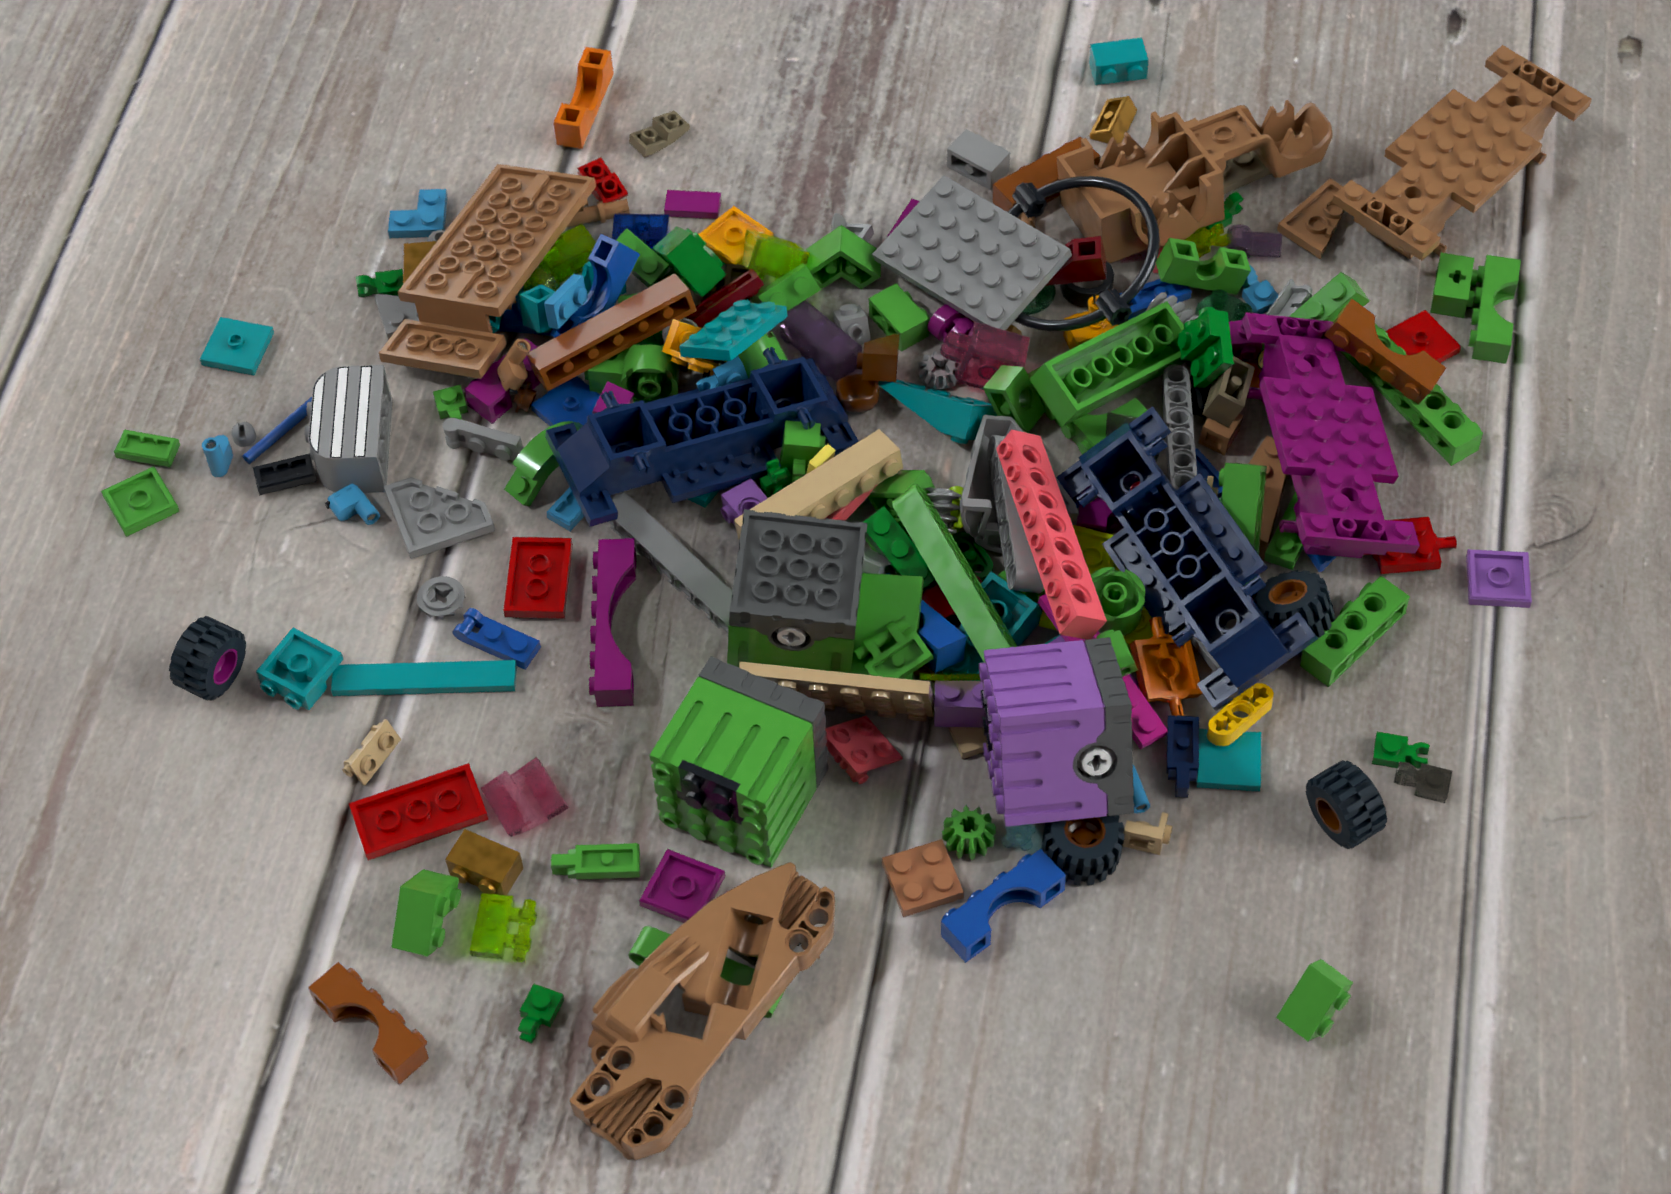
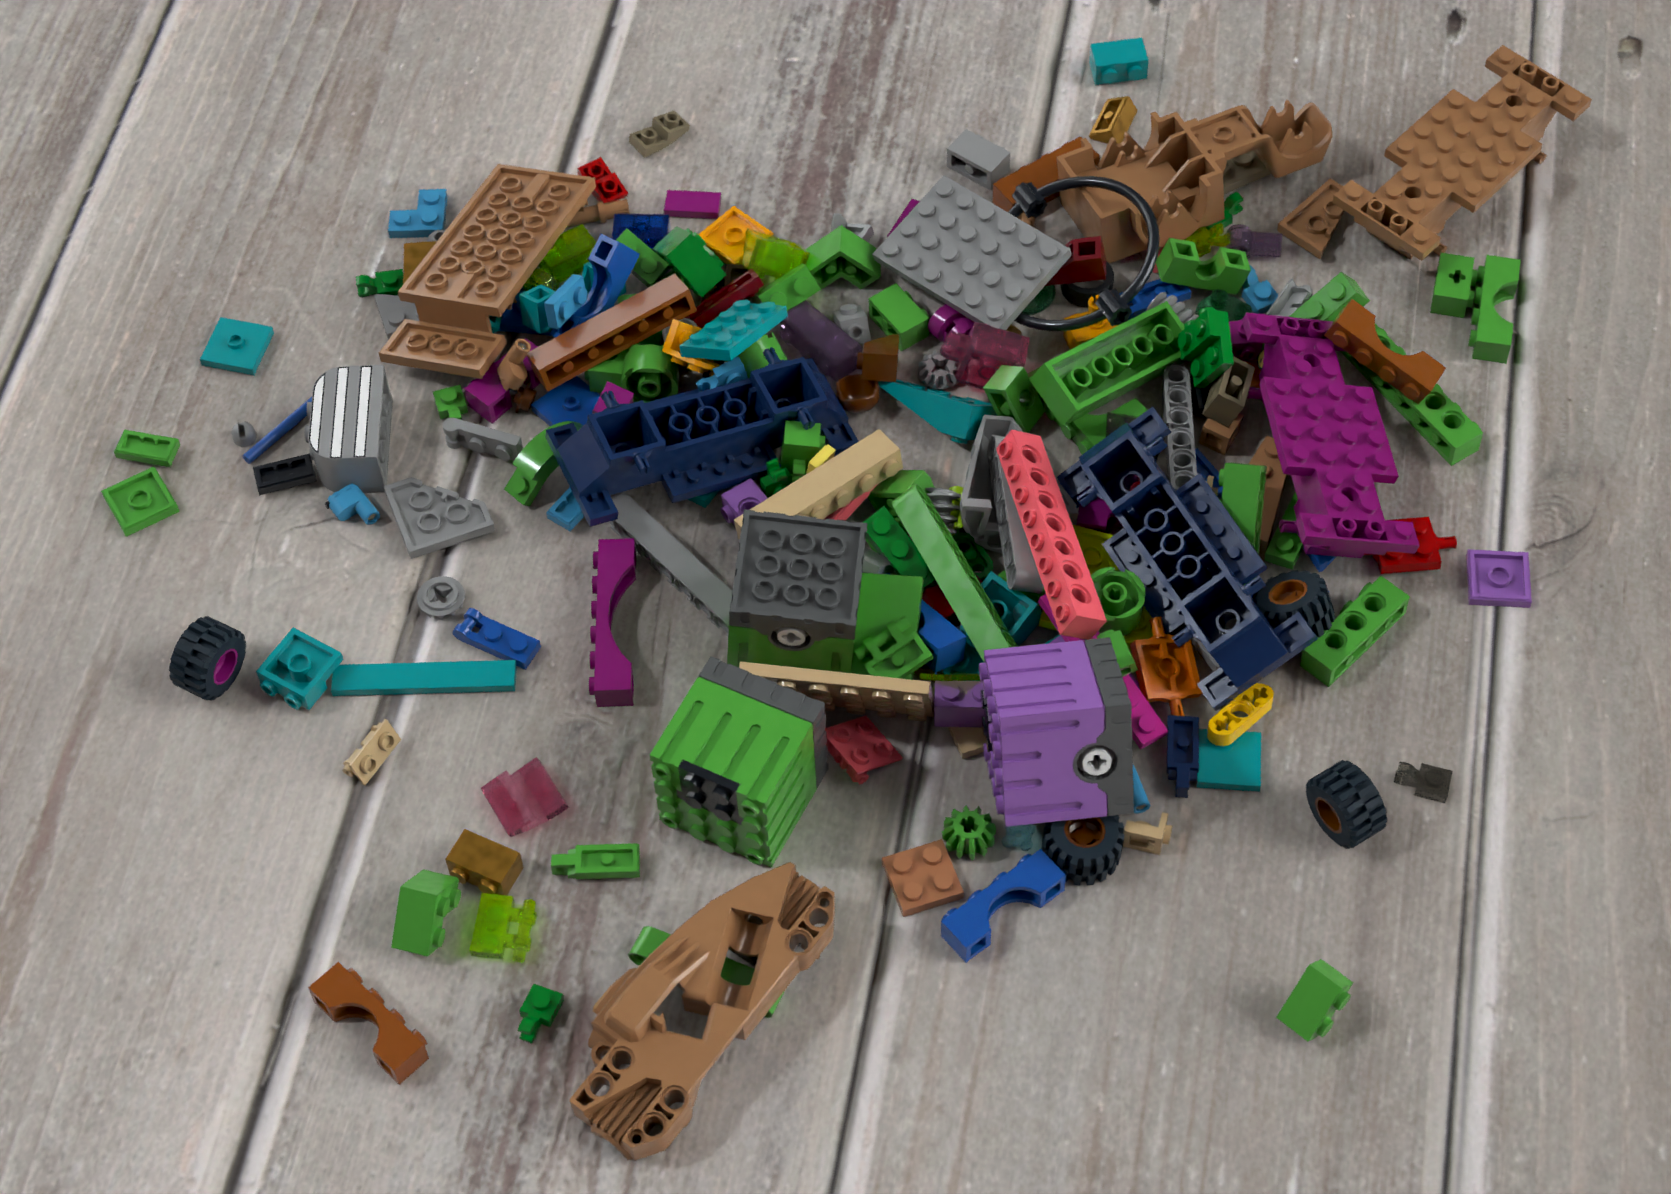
(218, 454): dark azure piece -> none
(418, 811): red plate -> none
(538, 577): red plate -> none
(593, 78): orange arch -> none
(681, 886): magenta plate -> none
(1392, 749): green plate -> none
(1425, 335): red plate -> none

